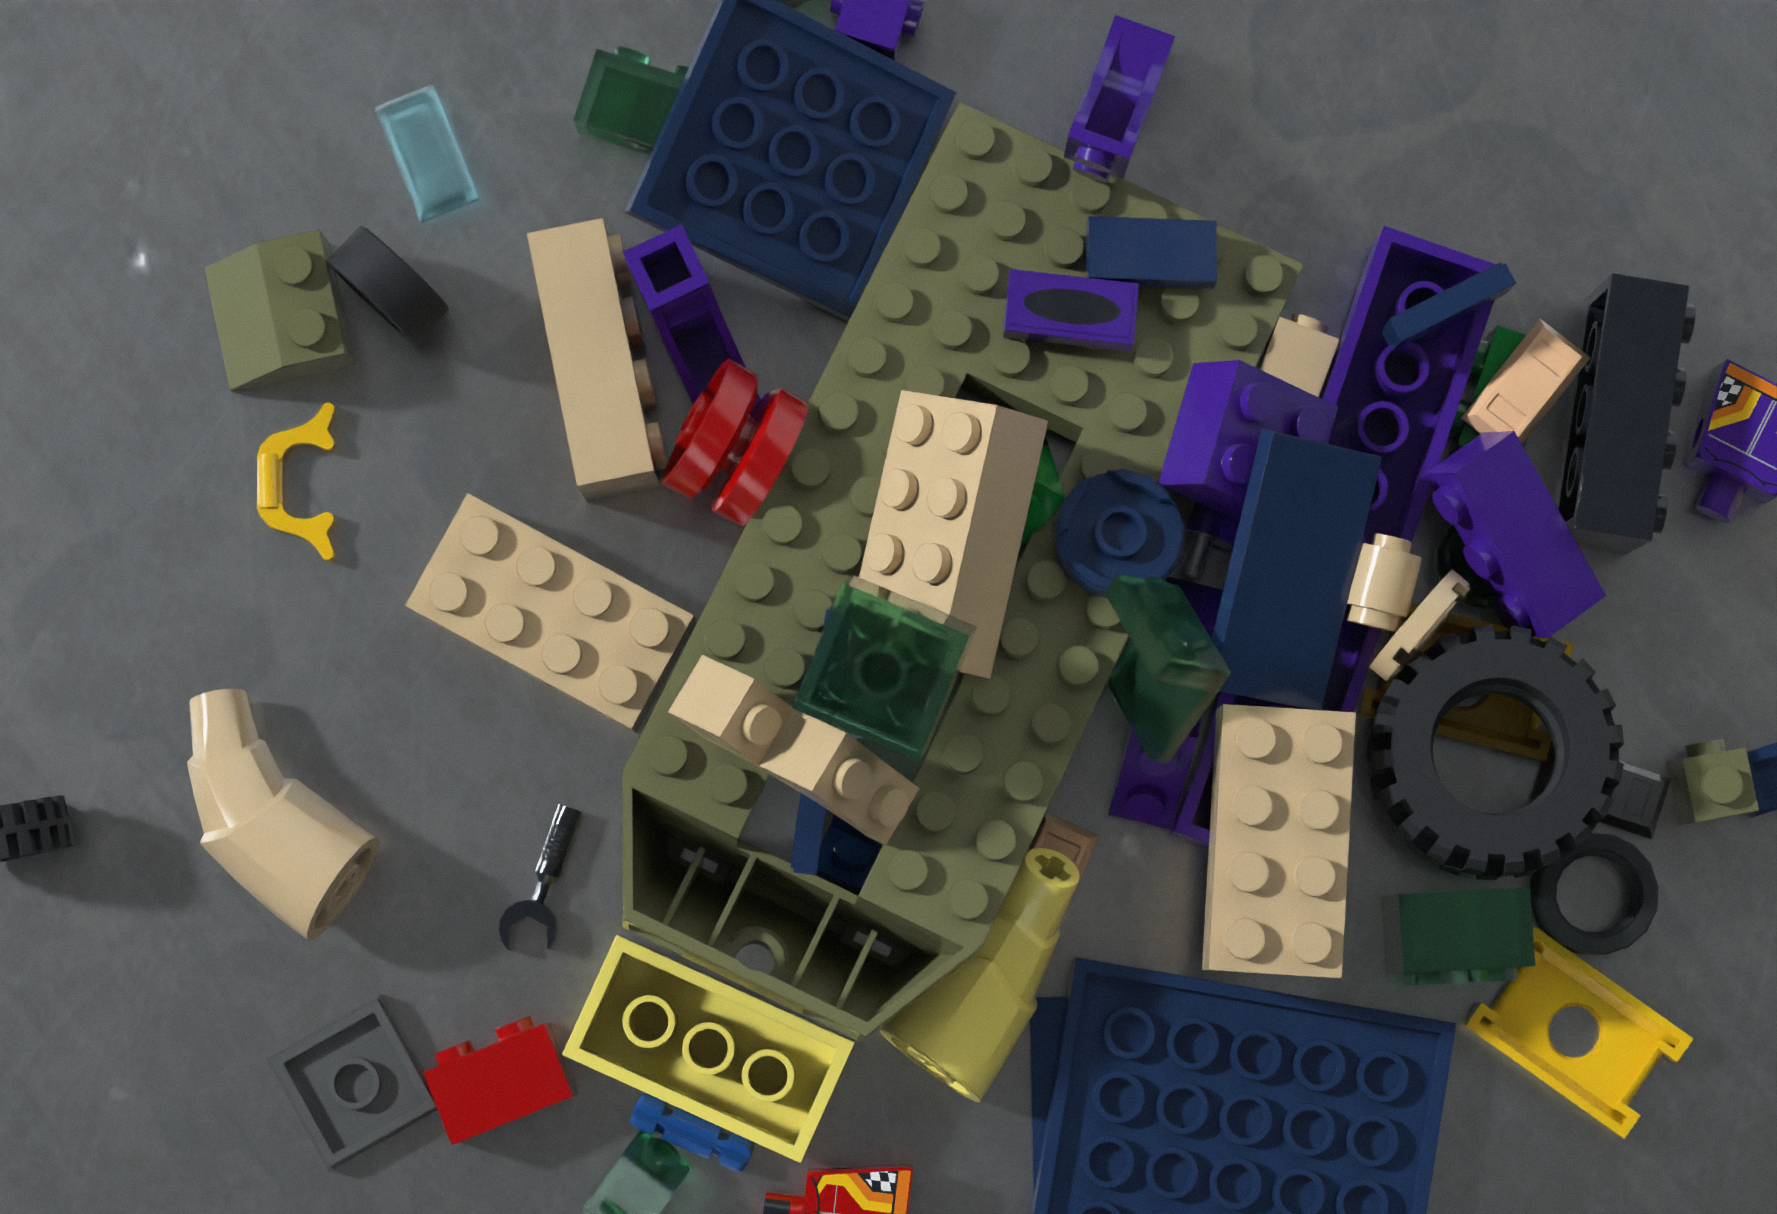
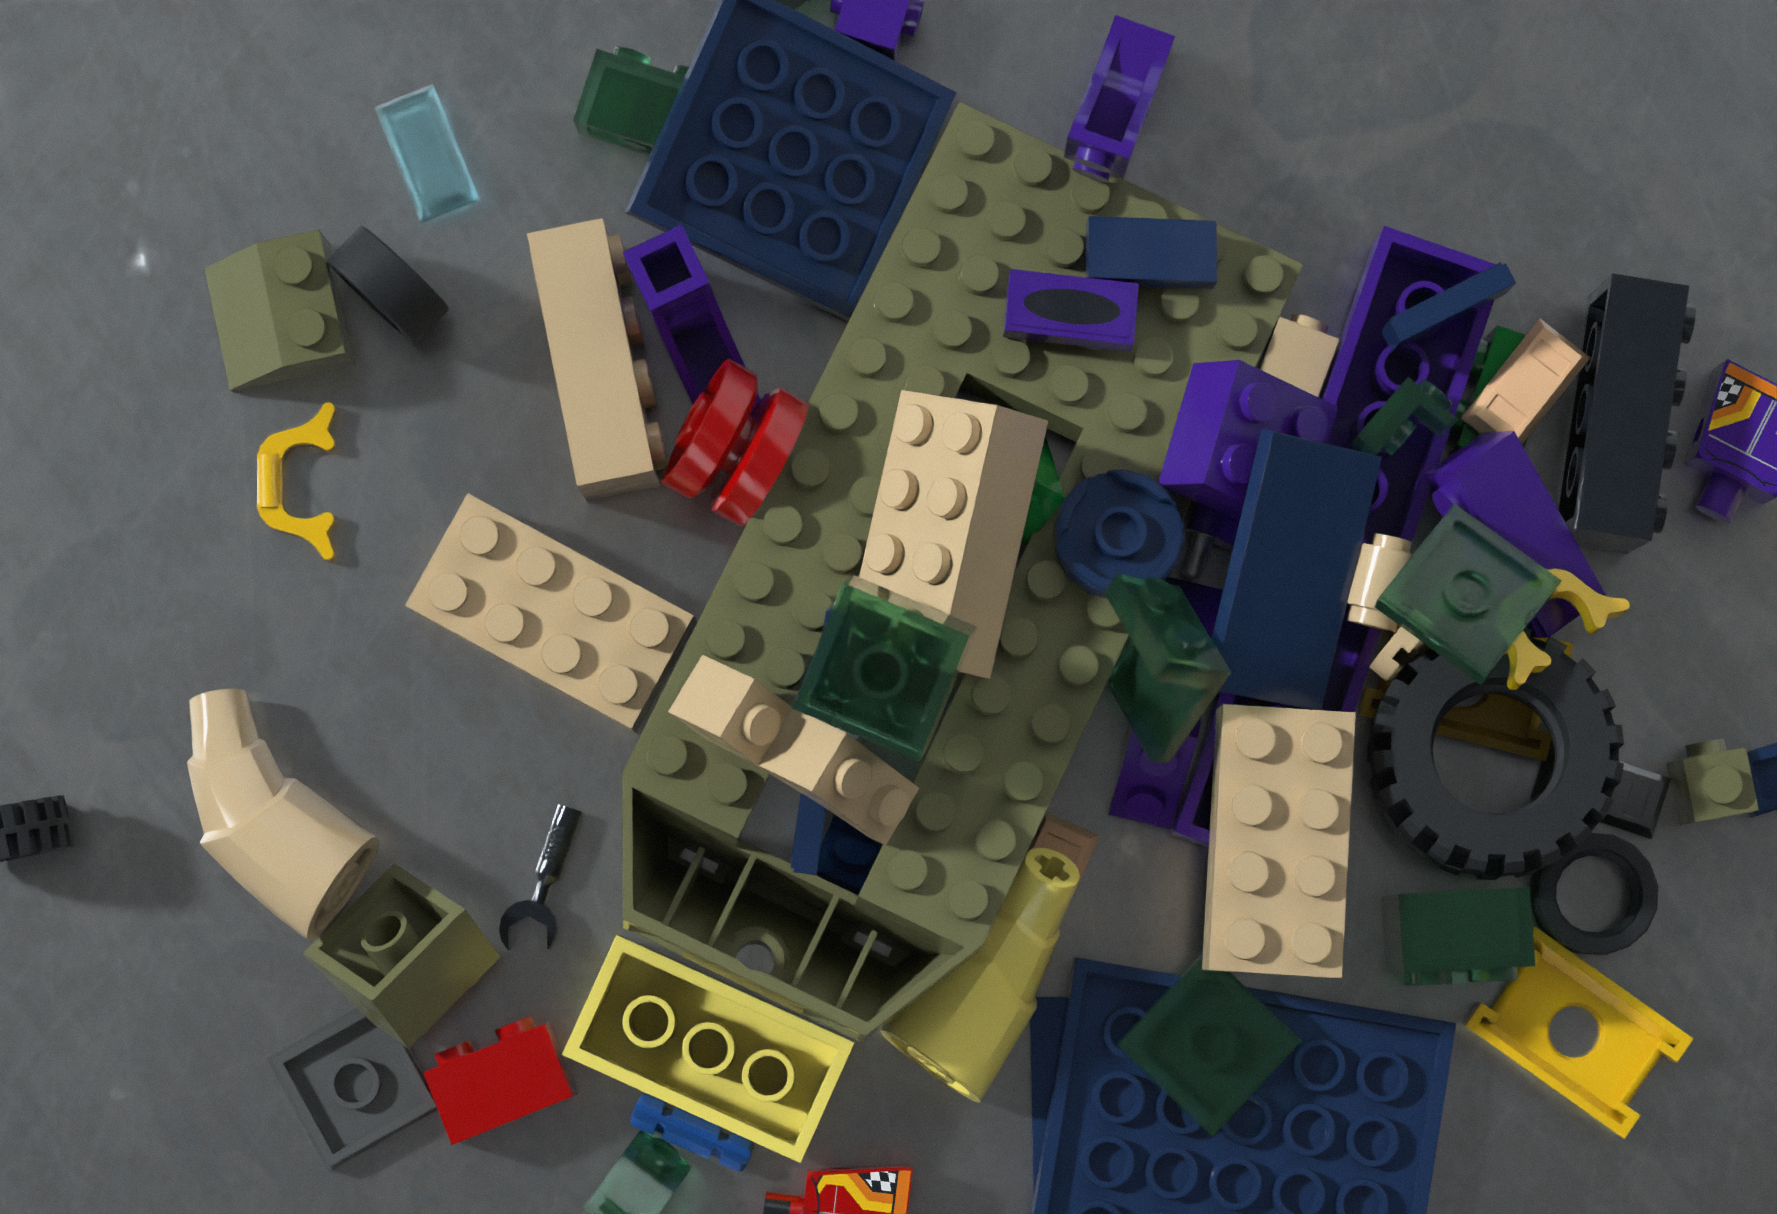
(403, 954): none -> olive slope
(1208, 1044): none -> clear green tile
(1391, 424): none -> clear green bracket
(1467, 594): none -> clear green tile
(1594, 610): none -> yellow helmet

